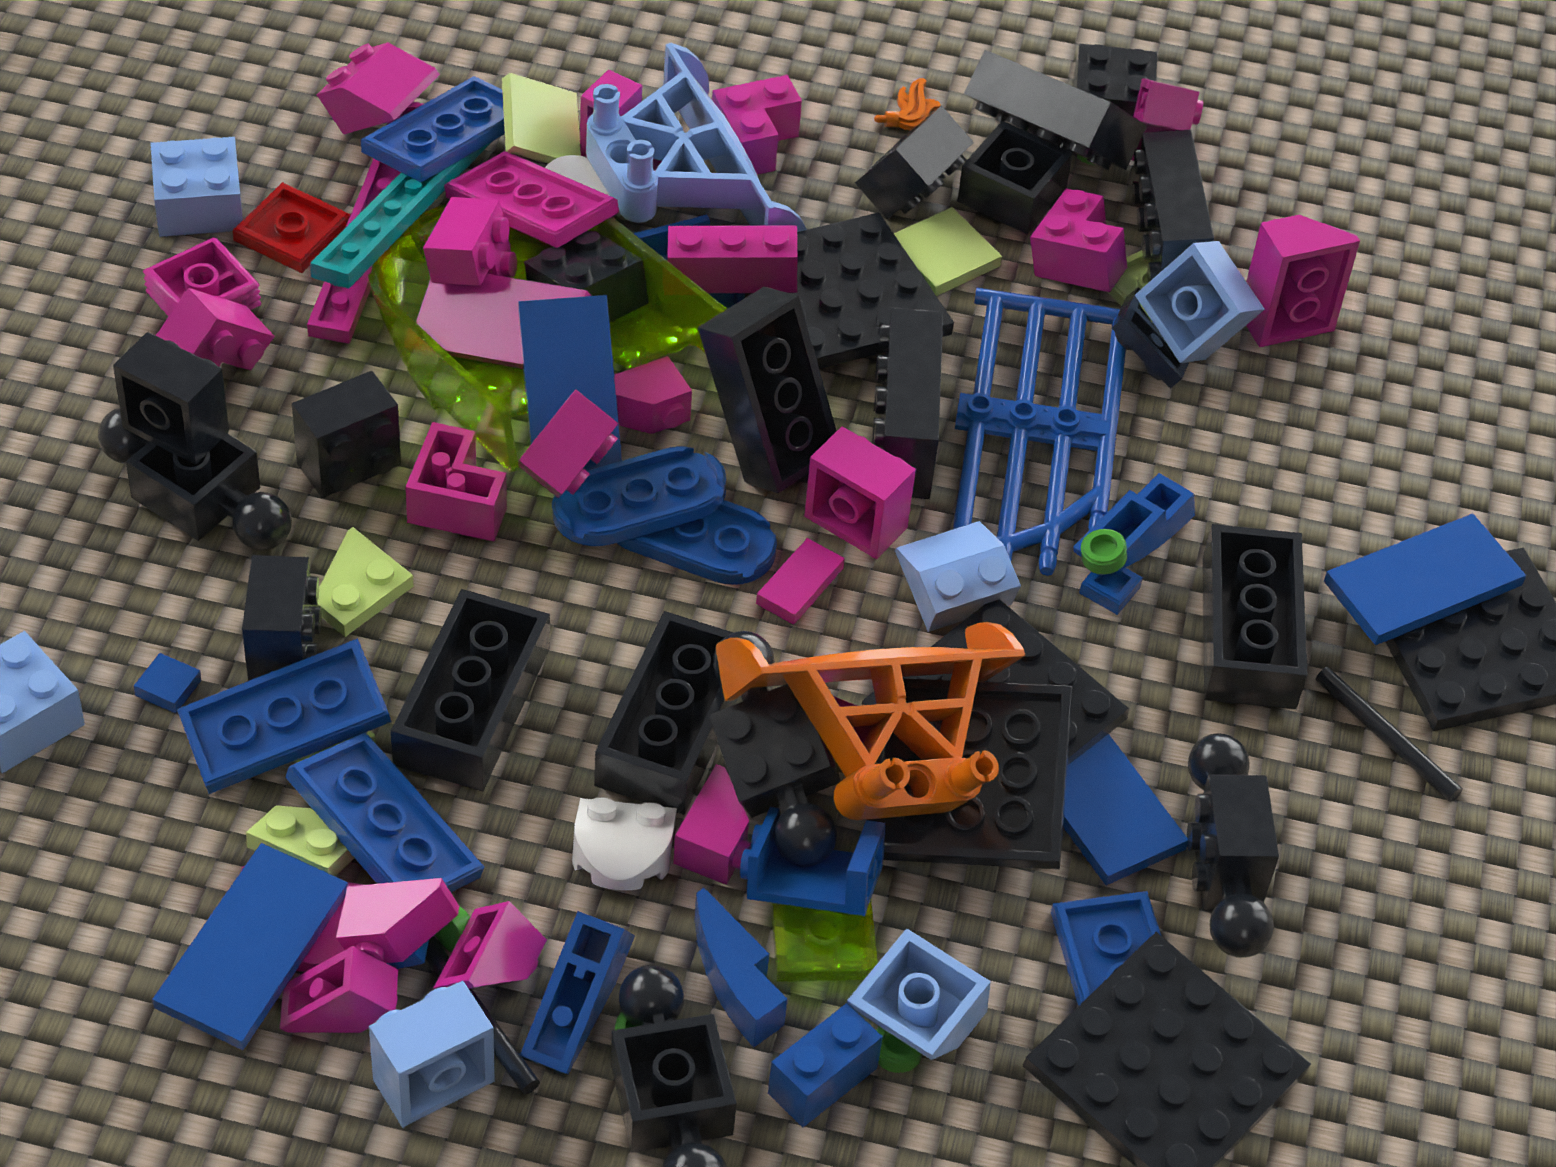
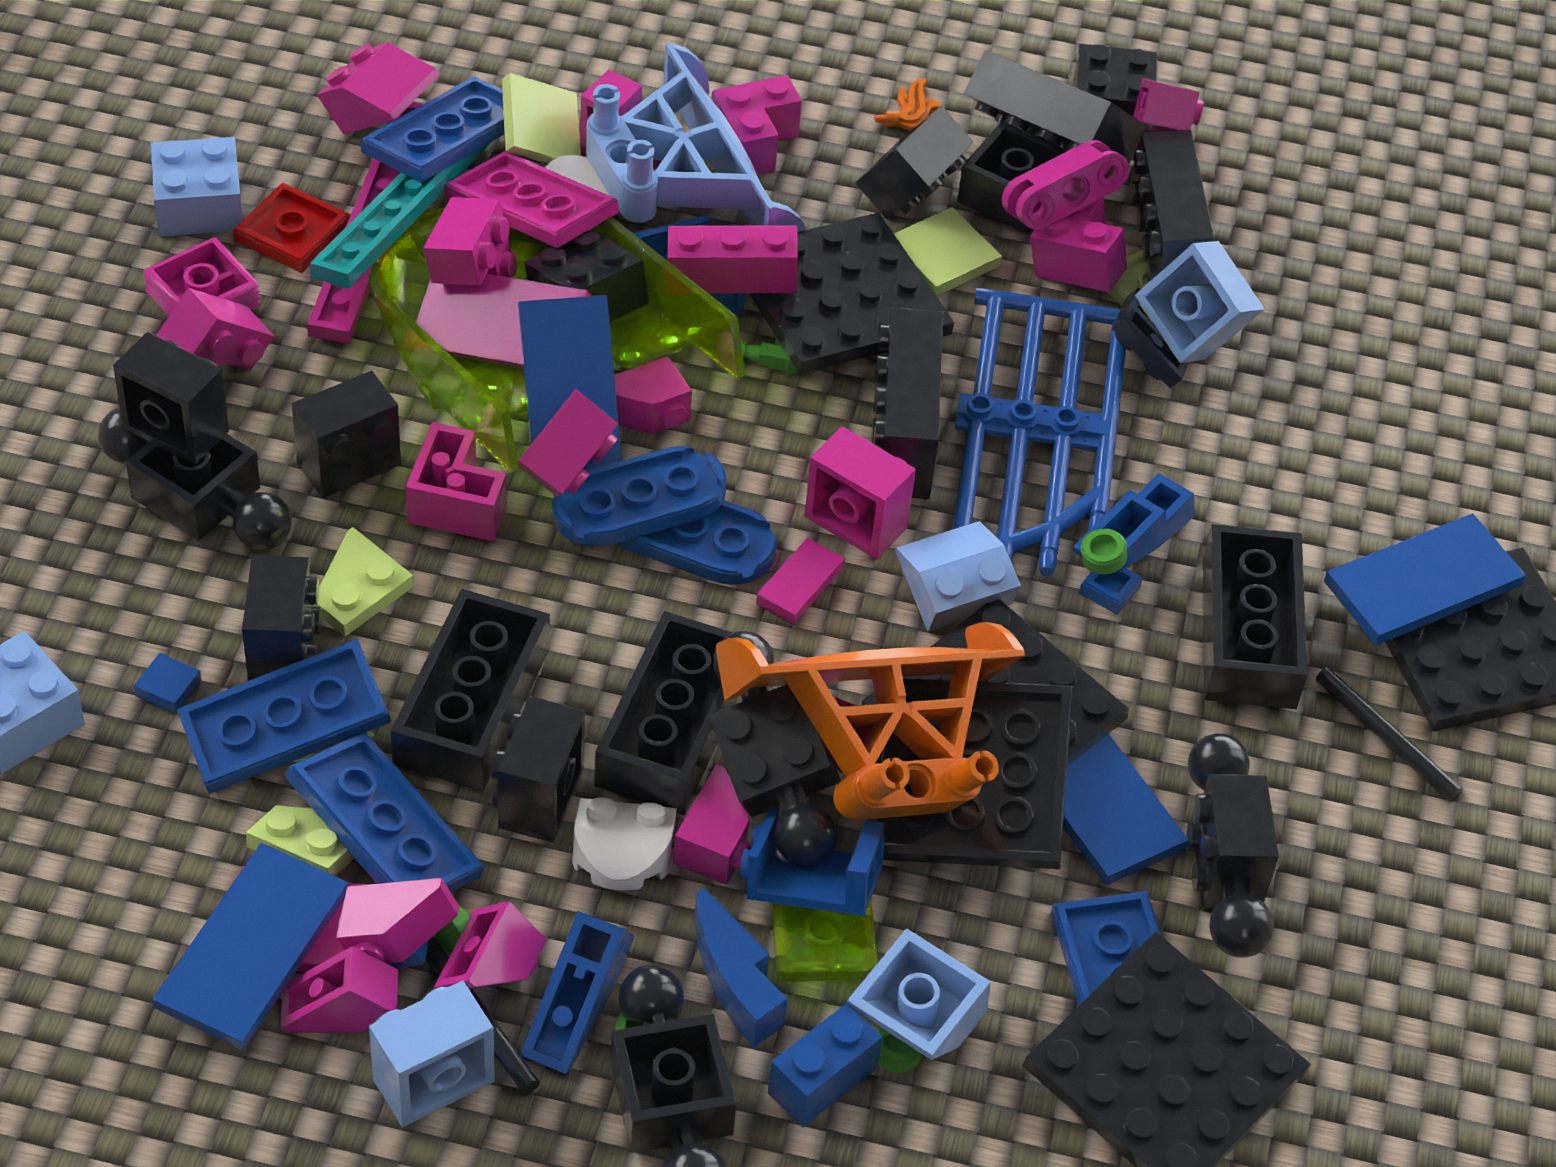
(539, 768): none -> black brick
(768, 387): black brick -> none
(1040, 194): none -> dark pink piece
(1299, 278): dark pink slope -> none

